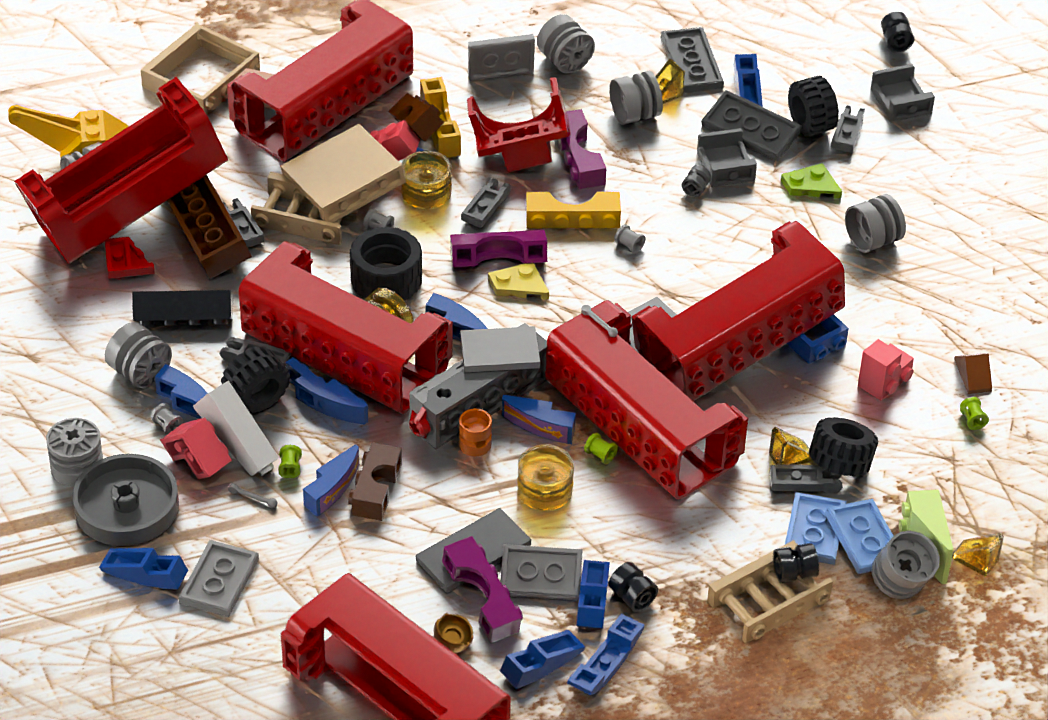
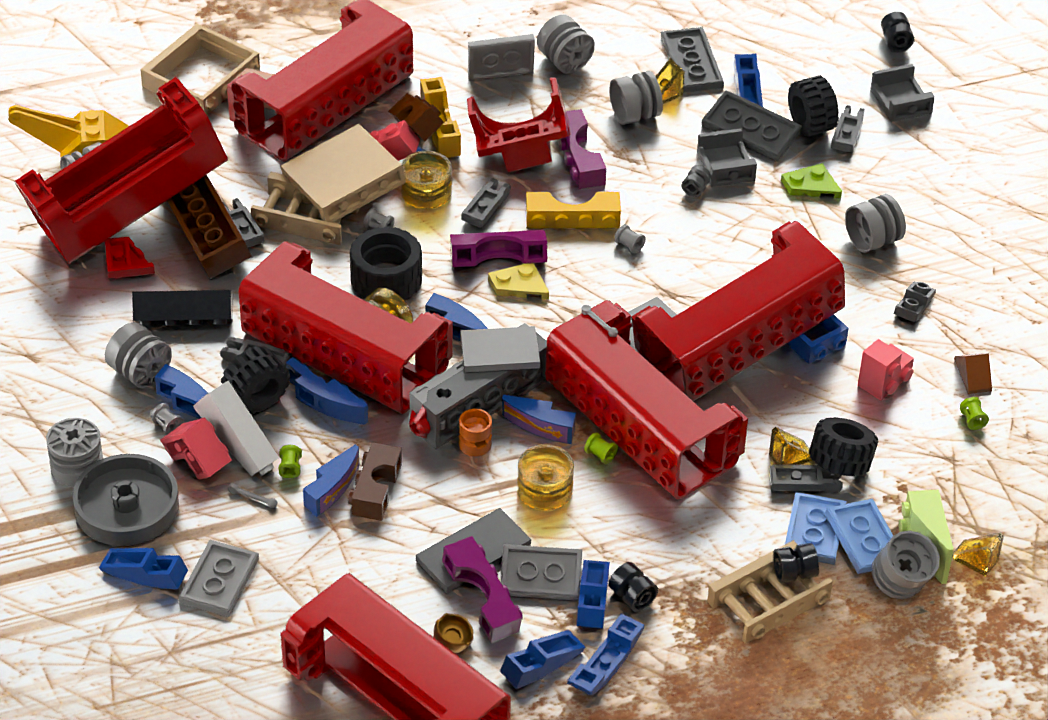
(915, 301): none -> dark grey slope

